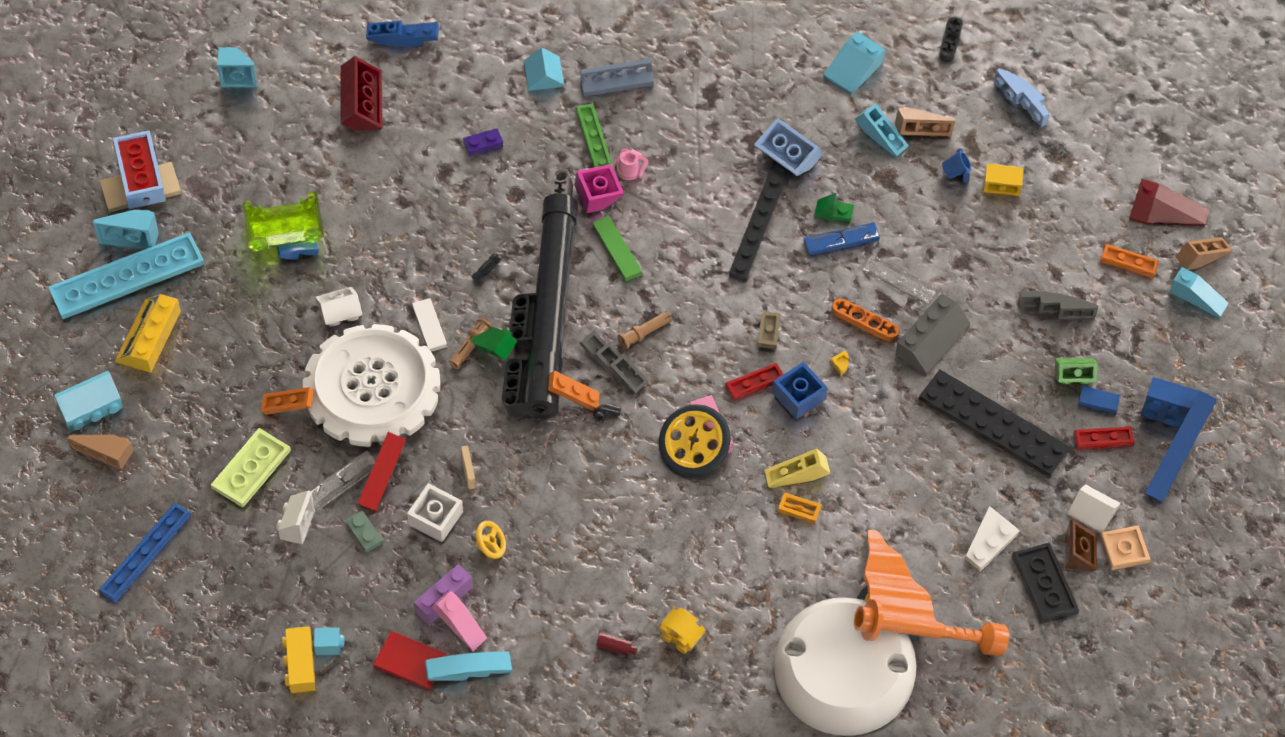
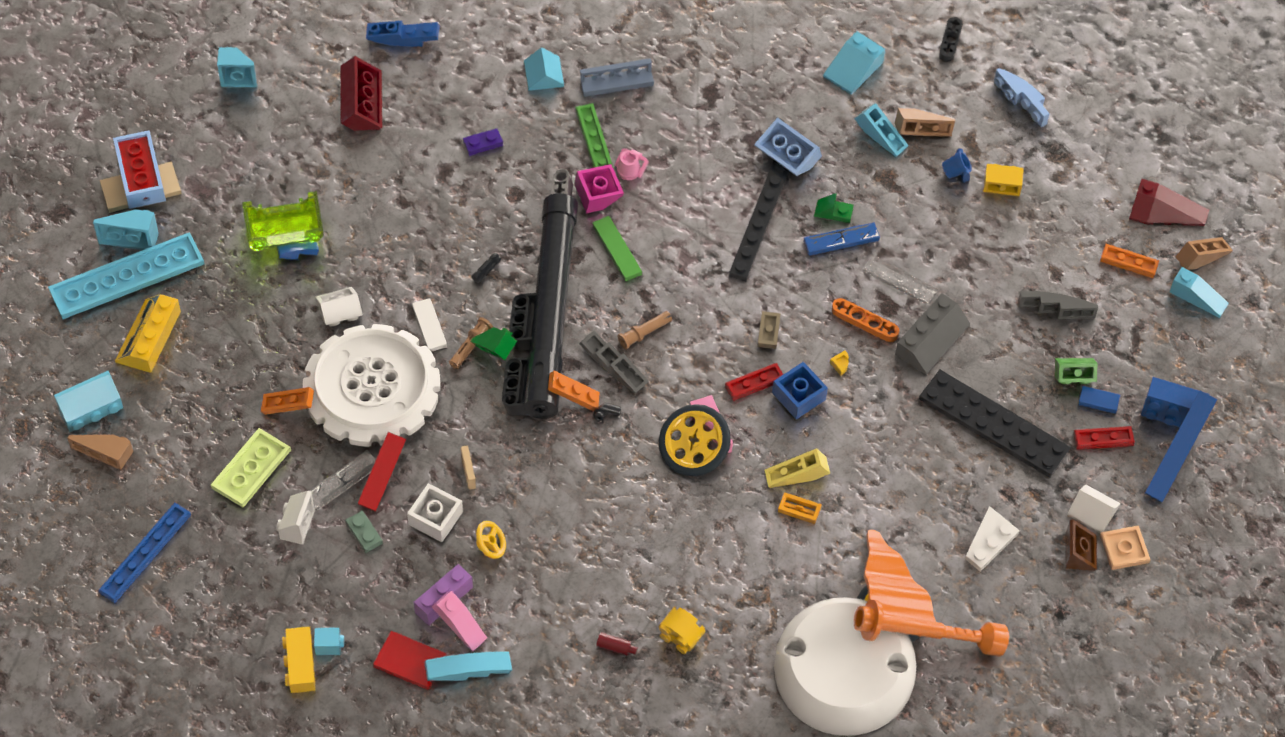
(1045, 583): black tile -> none

